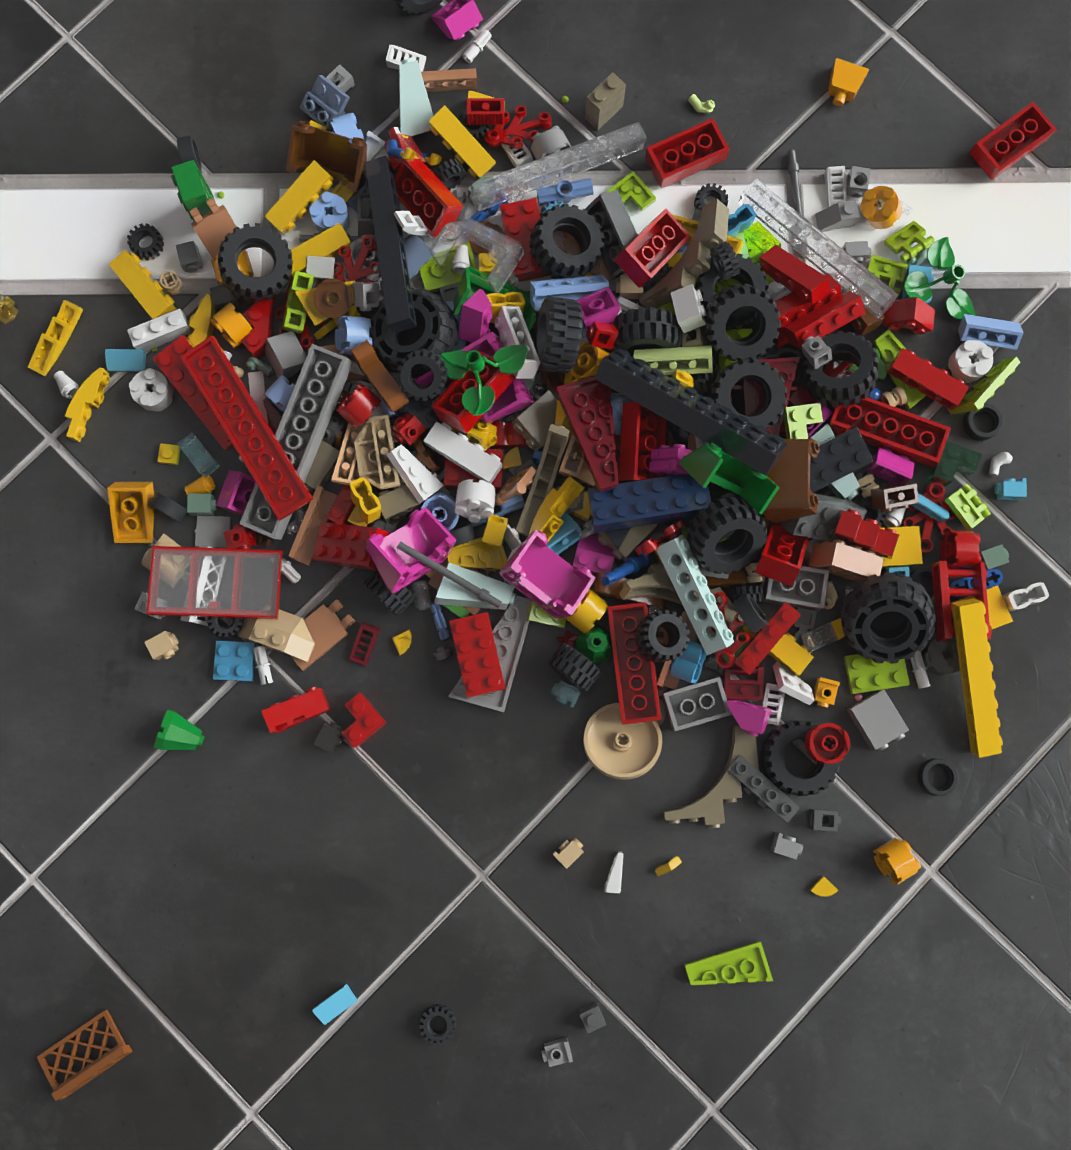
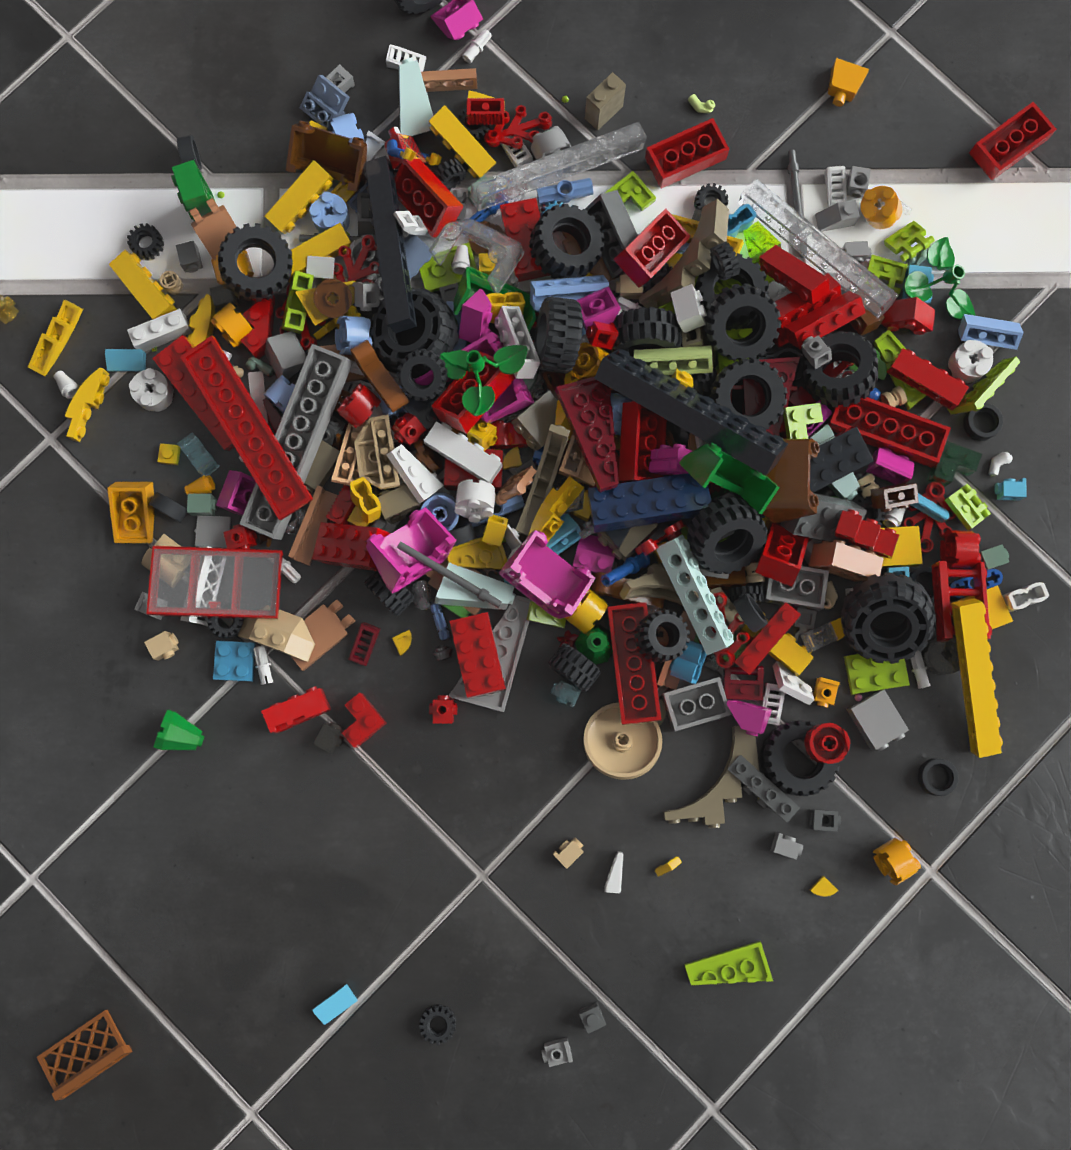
(440, 716): none -> red brick

